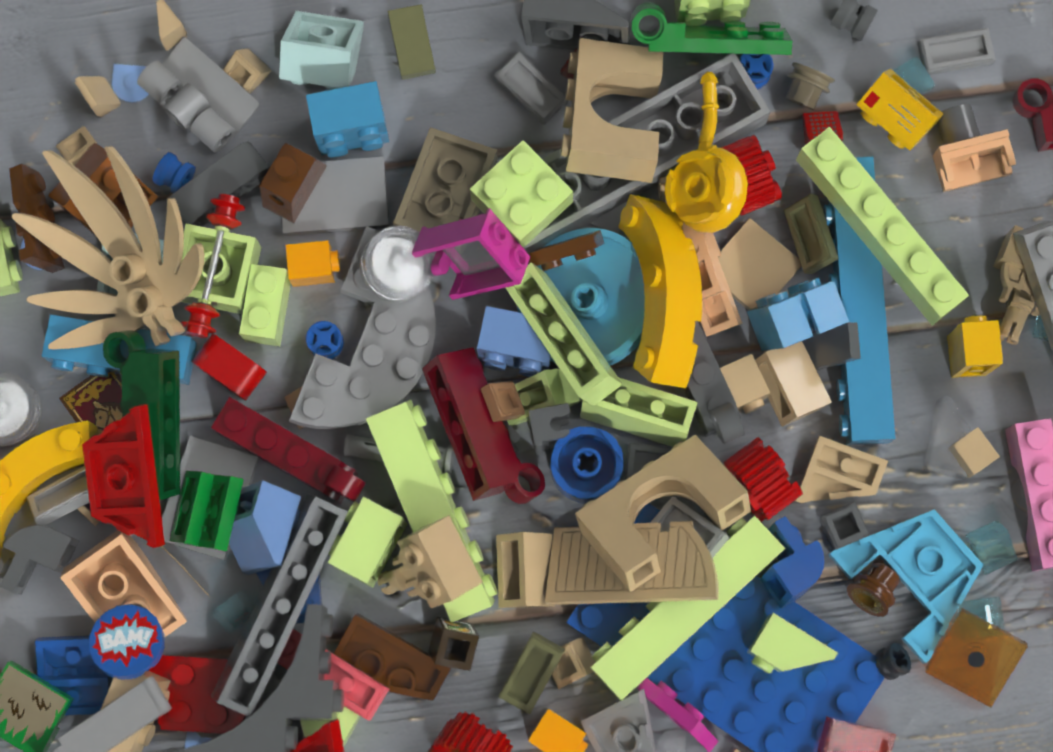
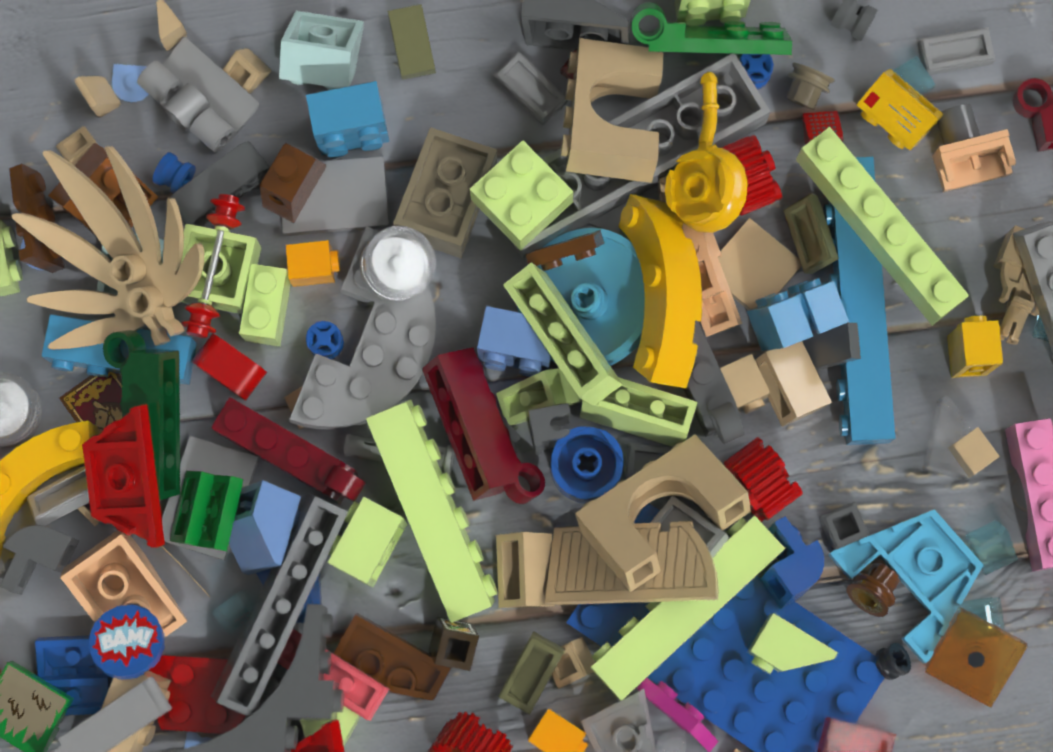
(432, 563): tan brick -> none
(478, 252): dark pink window -> none
(503, 401): medium nougat tile -> none
(840, 472): tan wing -> none

